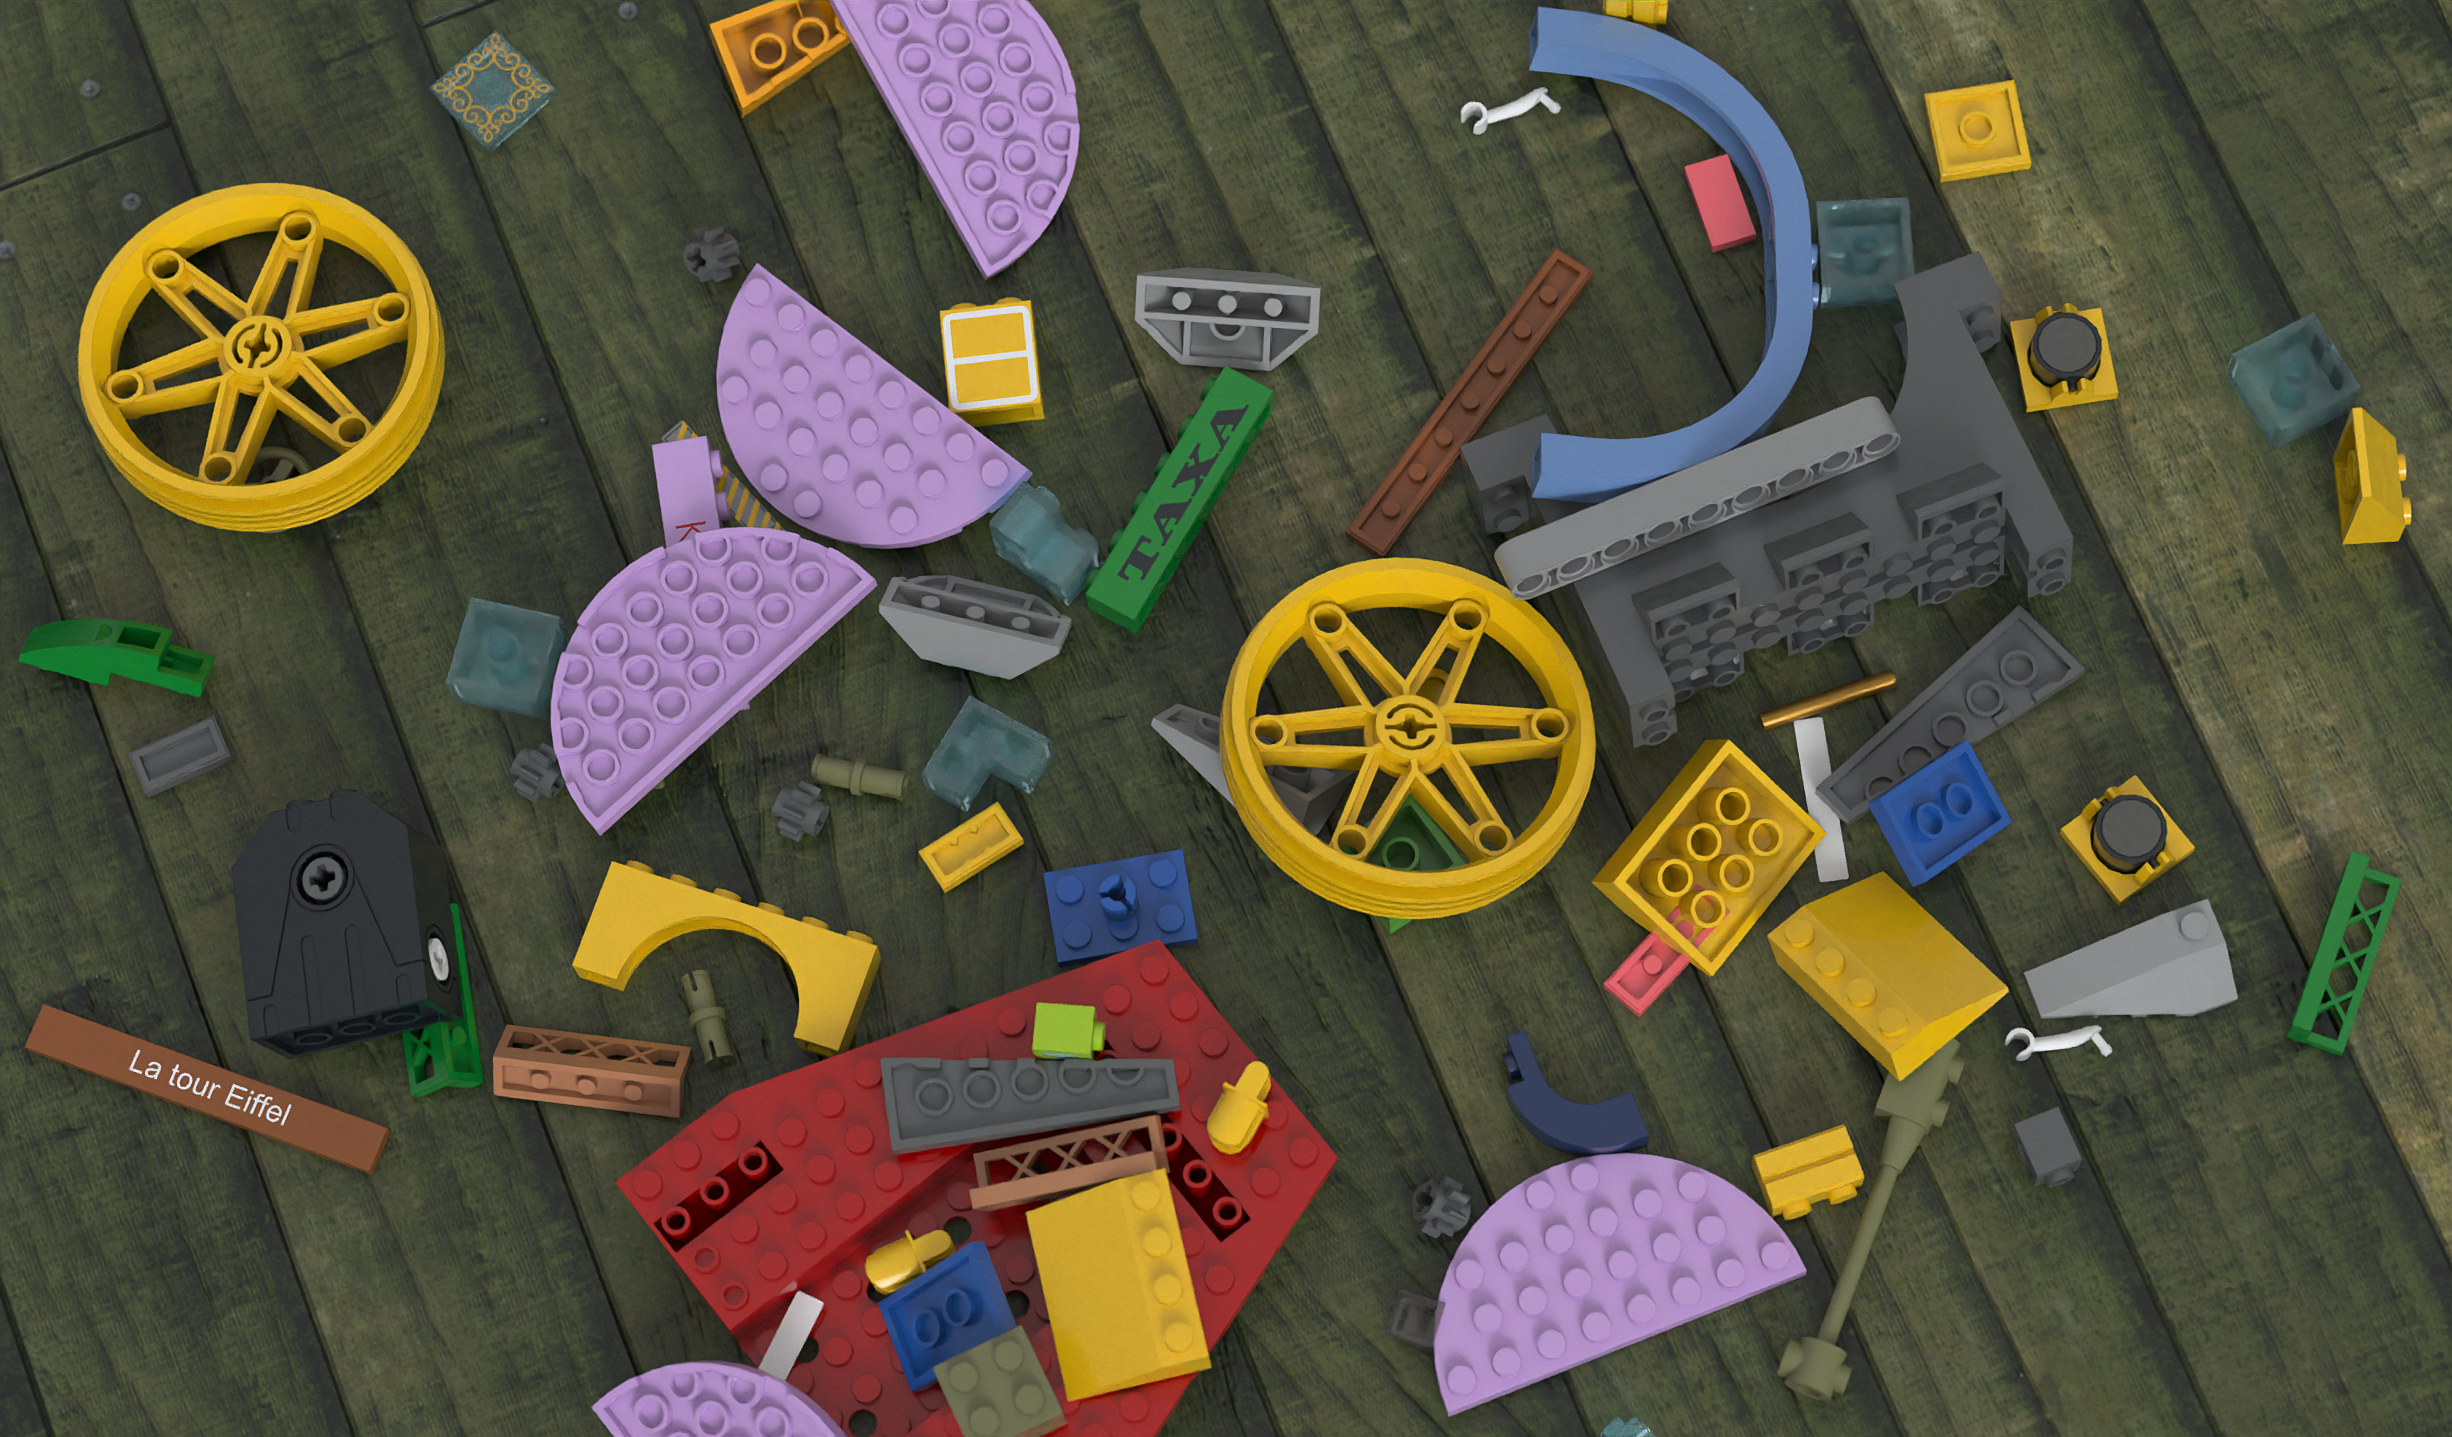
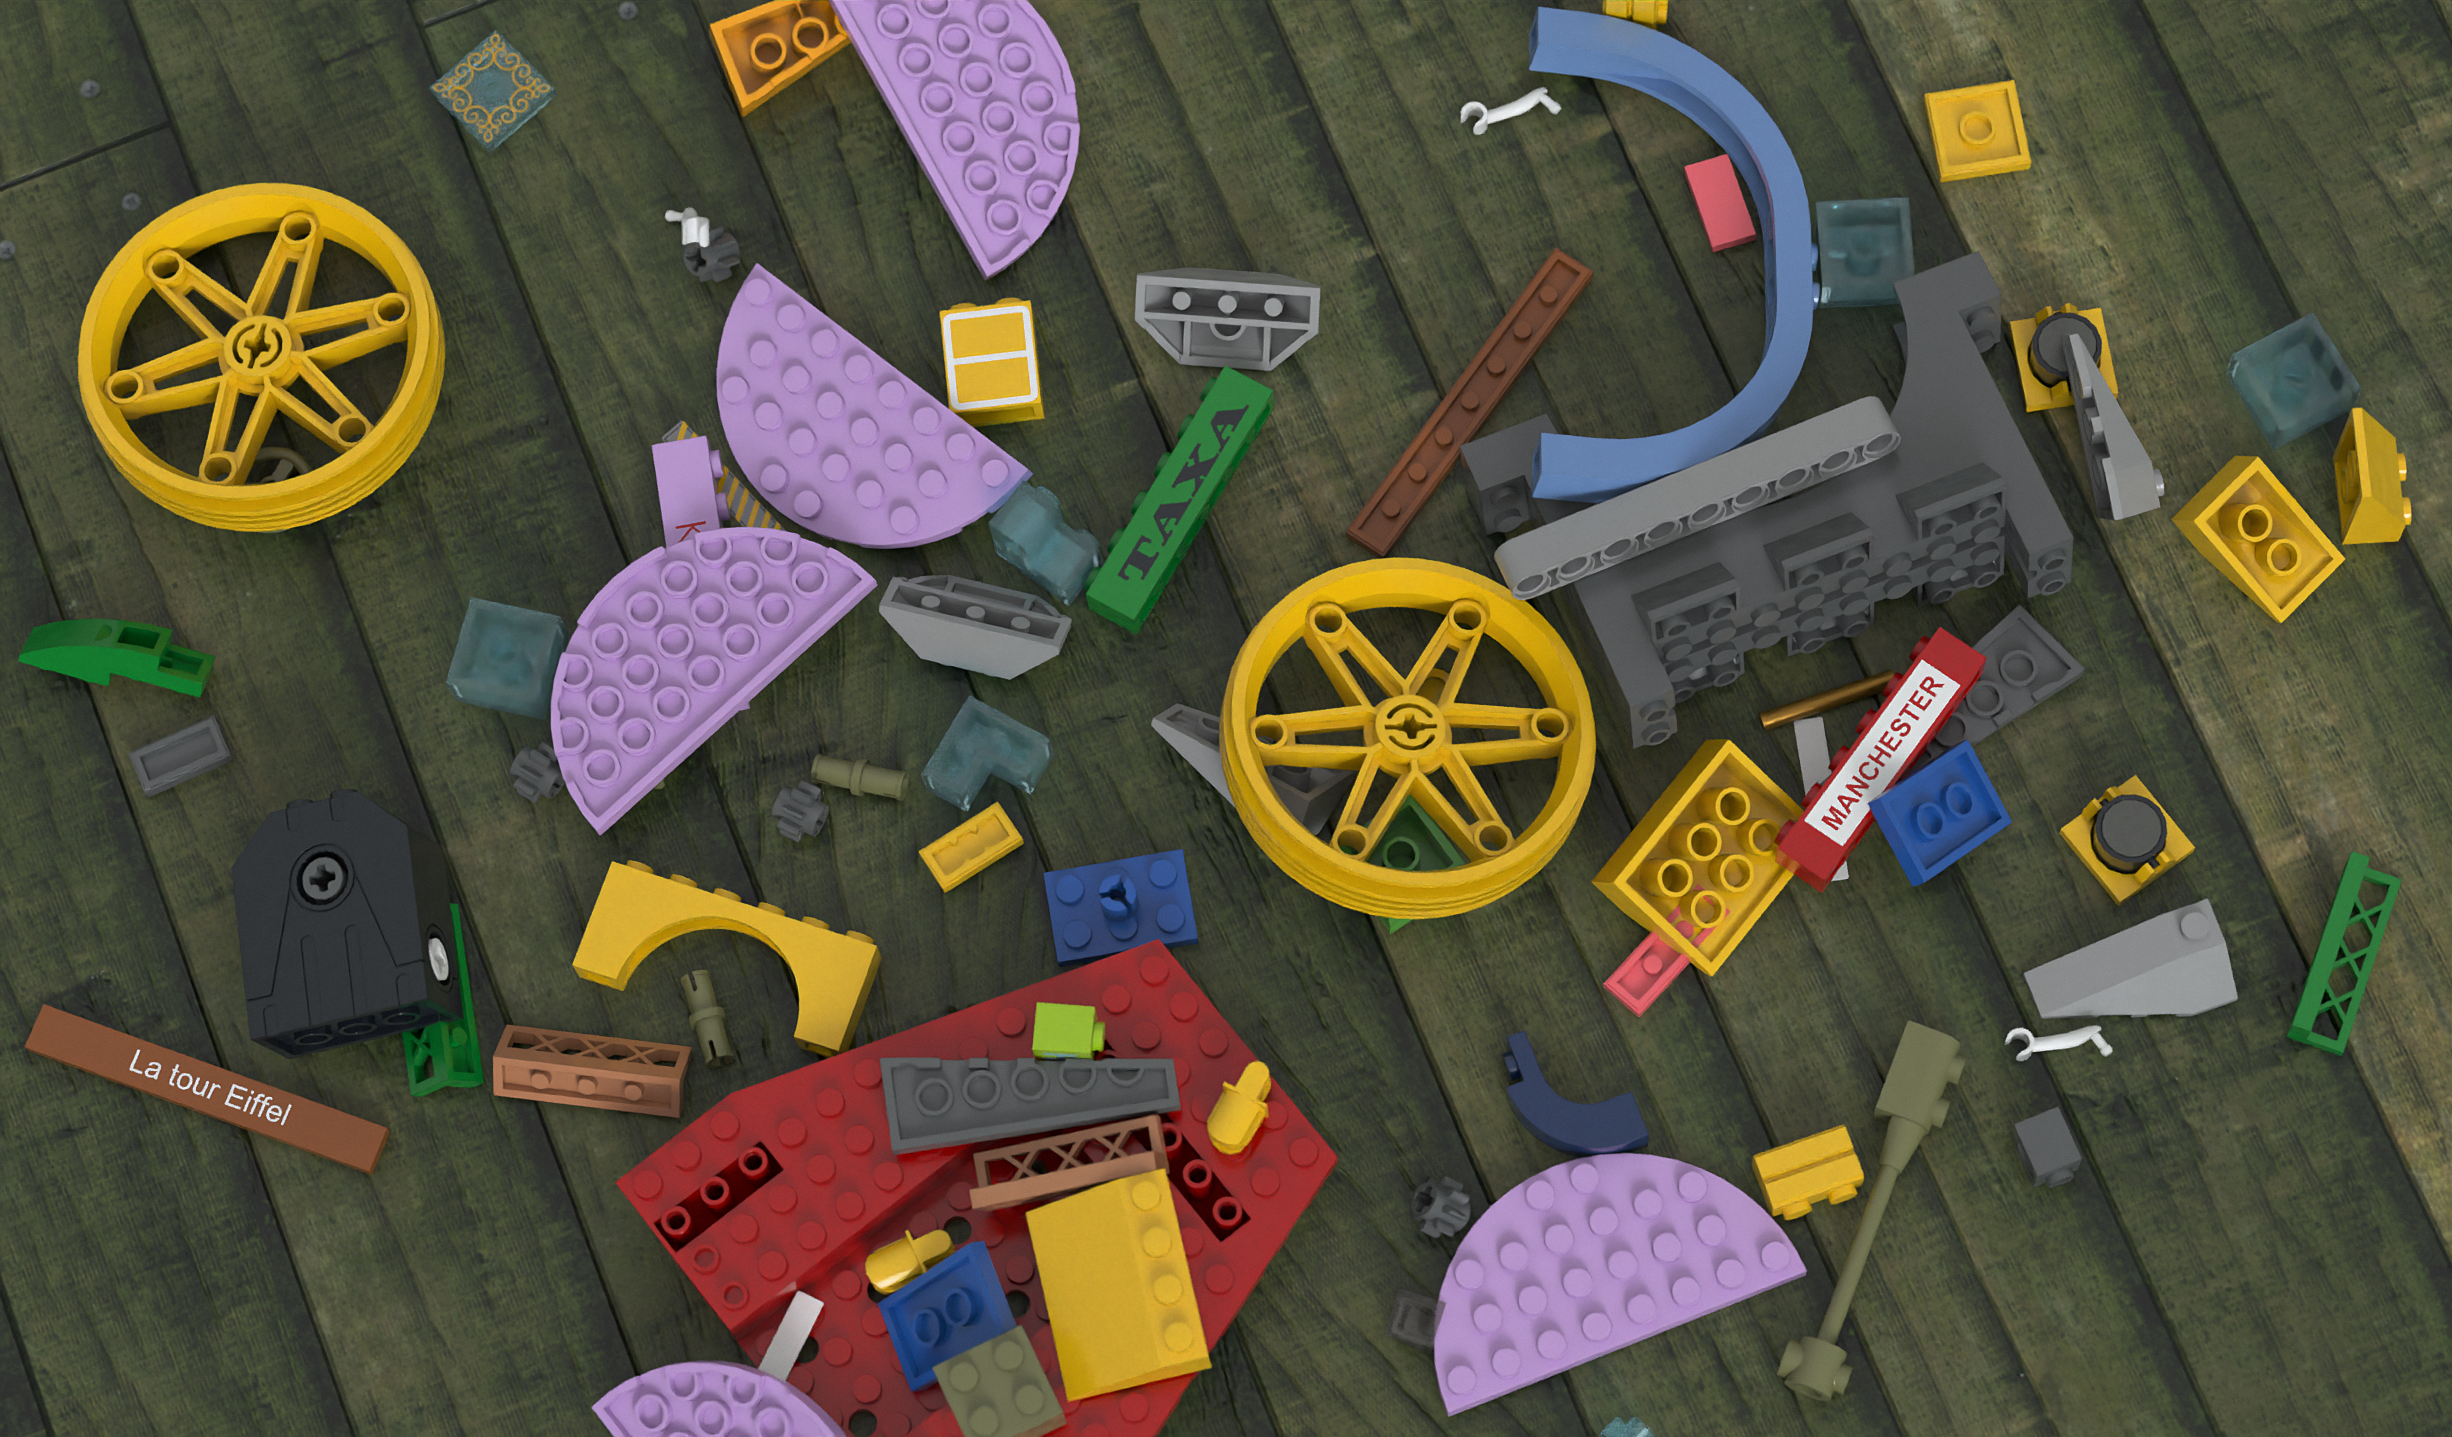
(693, 227): none -> white piece
(1881, 756): none -> red brick
(1885, 971): yellow slope -> none
(2115, 459): none -> light grey wedge
(2258, 536): none -> yellow slope

